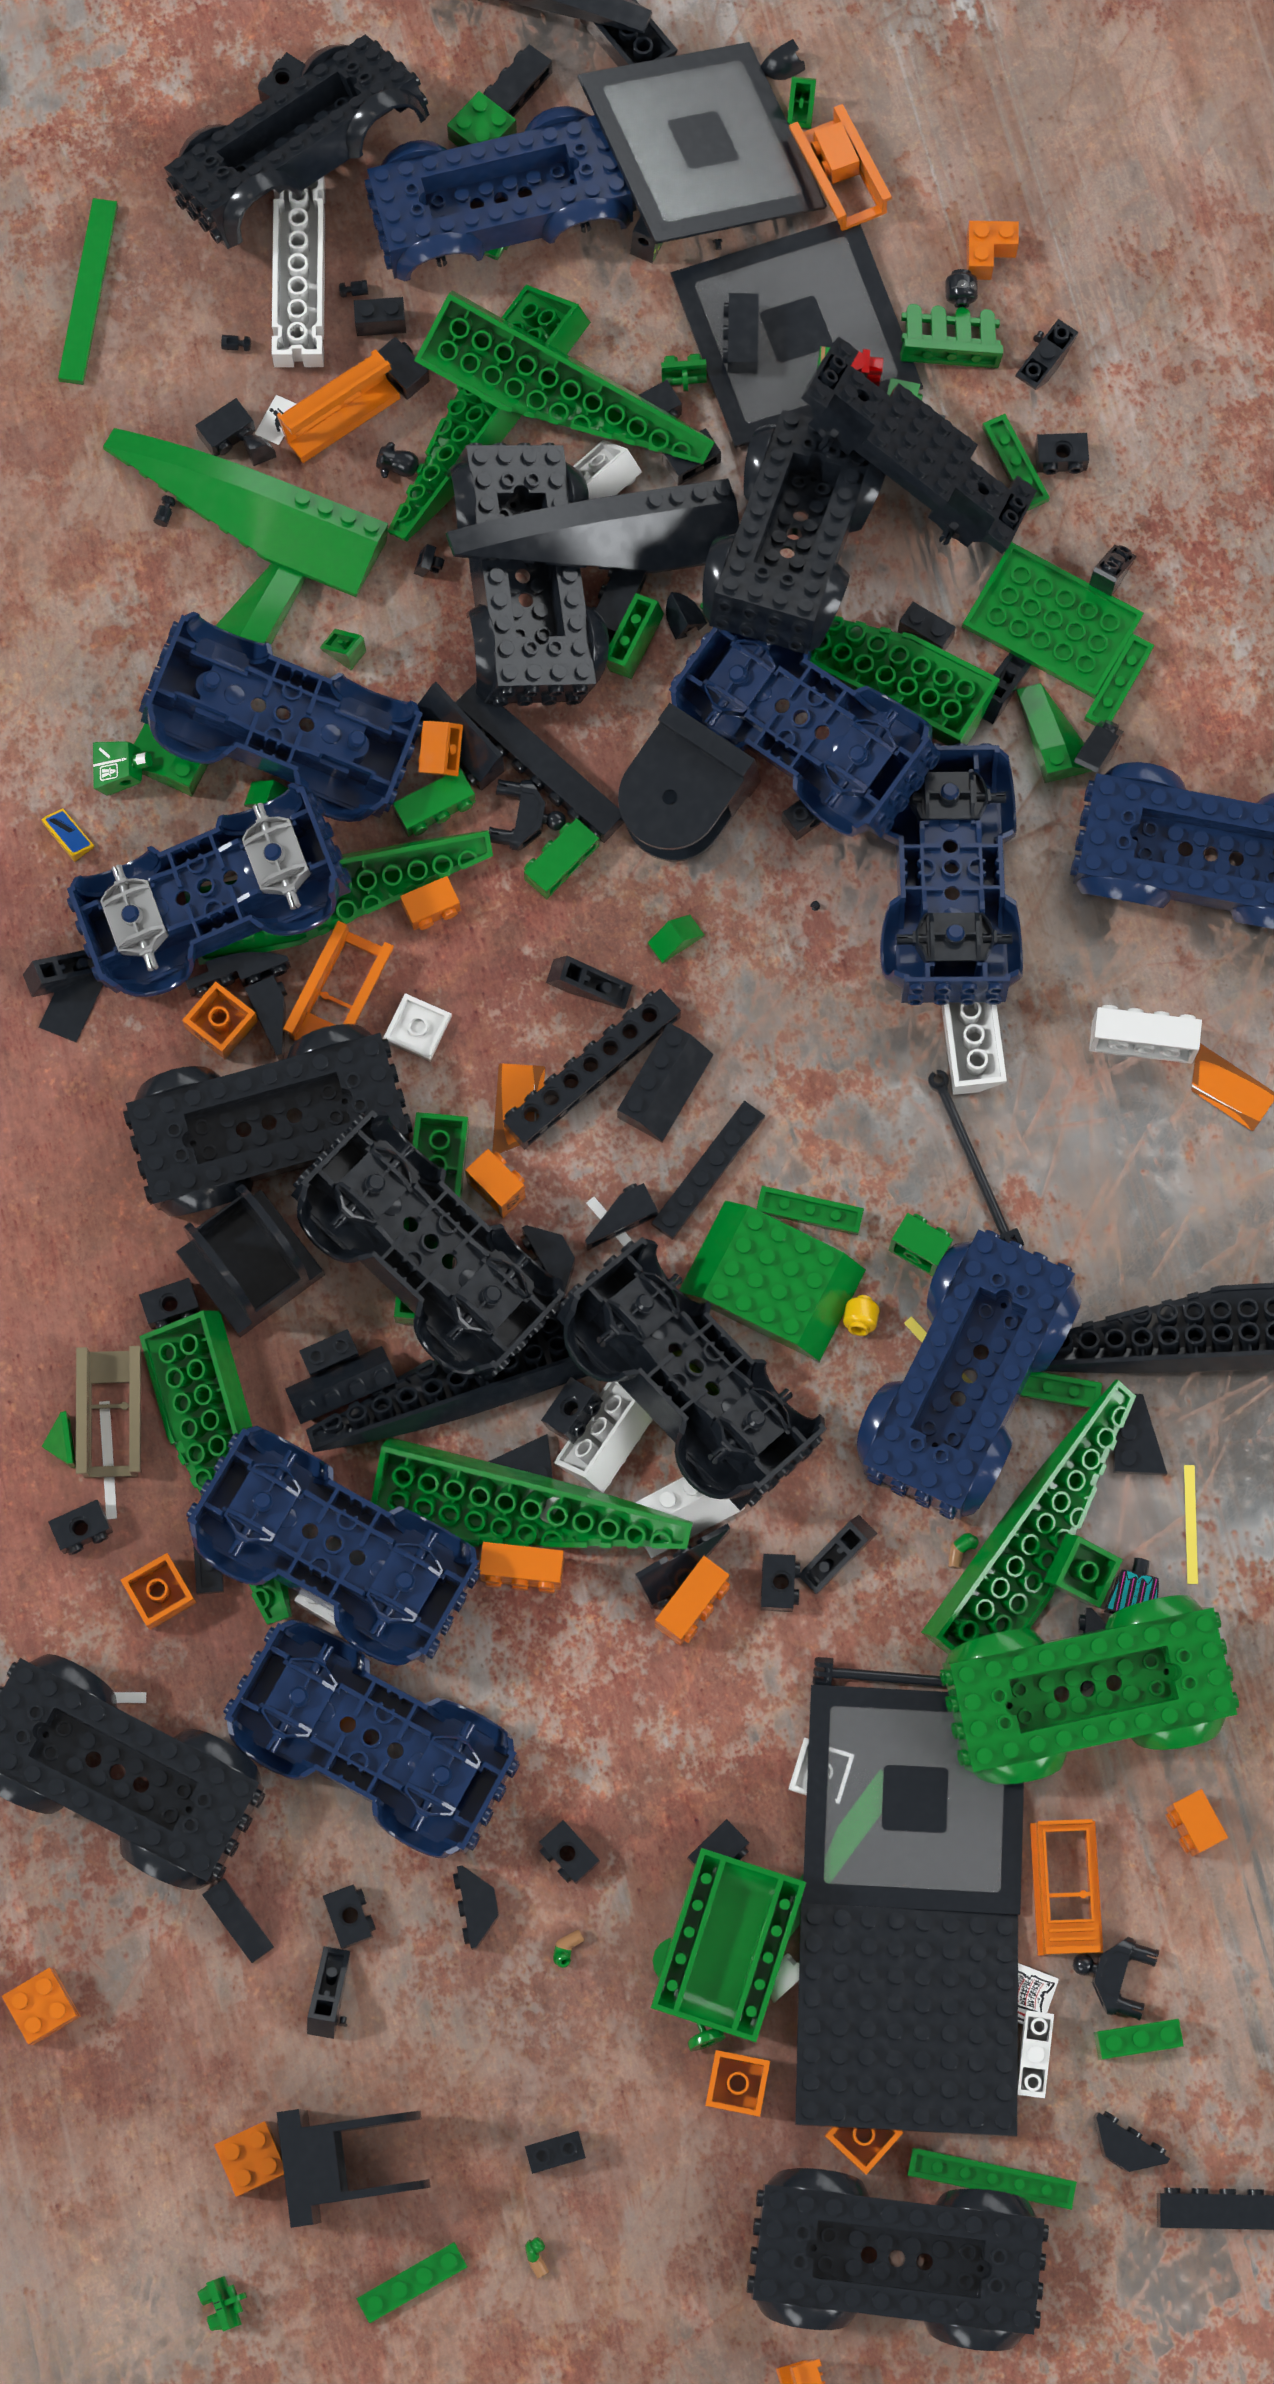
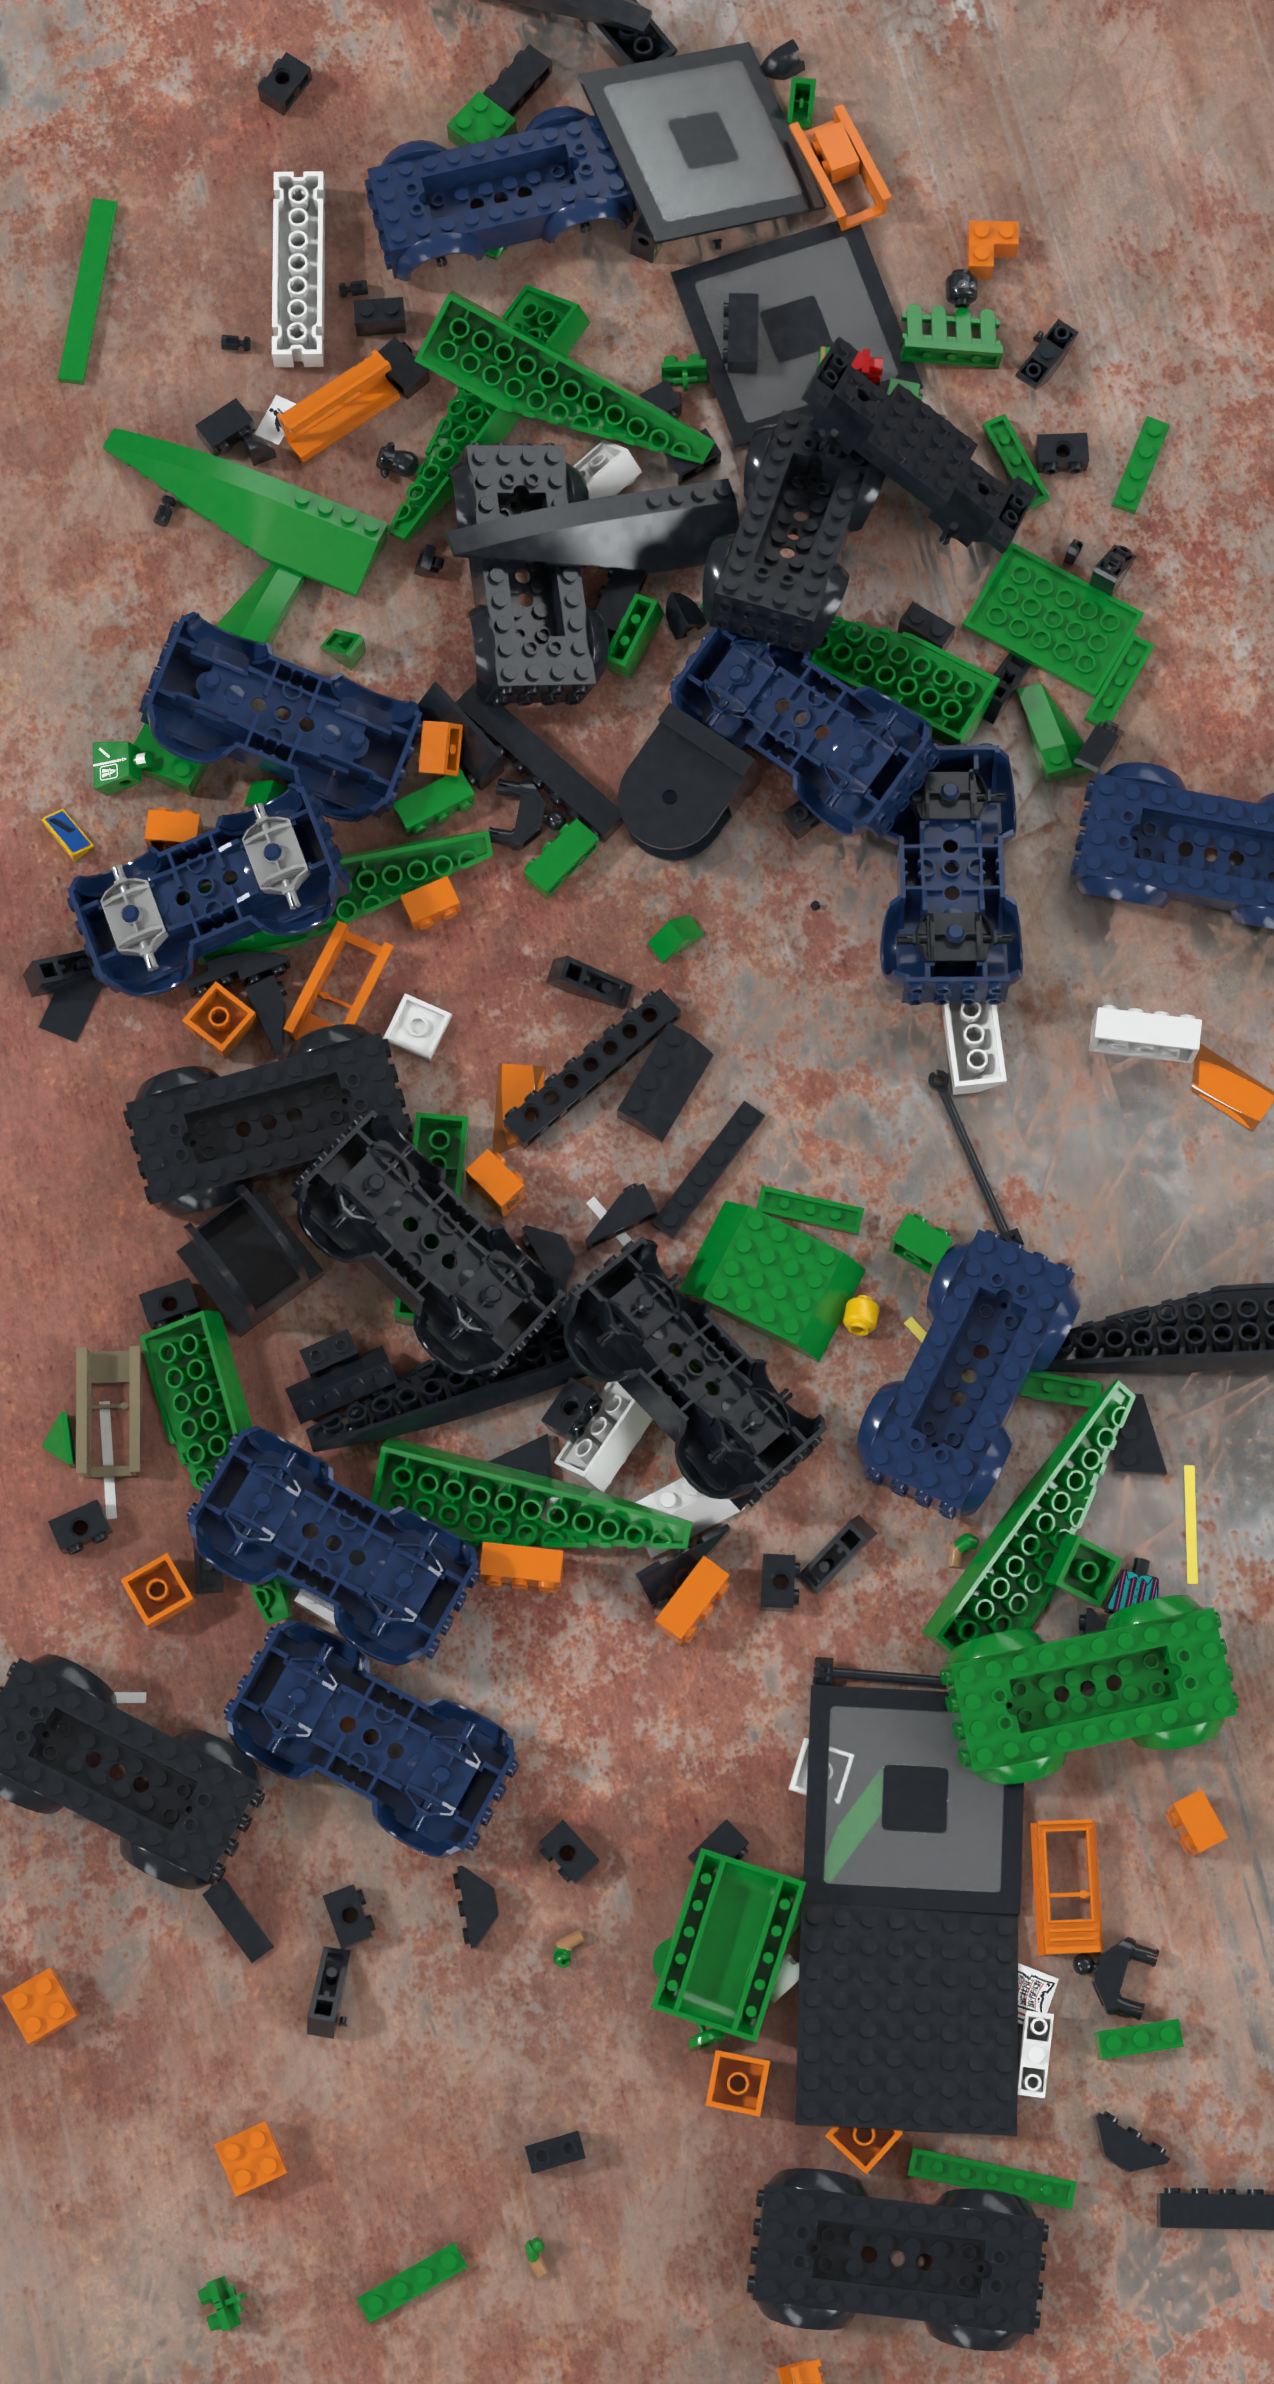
(171, 828): none -> orange brick
(291, 135): black piece -> none
(317, 2167): black piece -> none
(1073, 551): none -> black tile
(1140, 465): none -> green plate

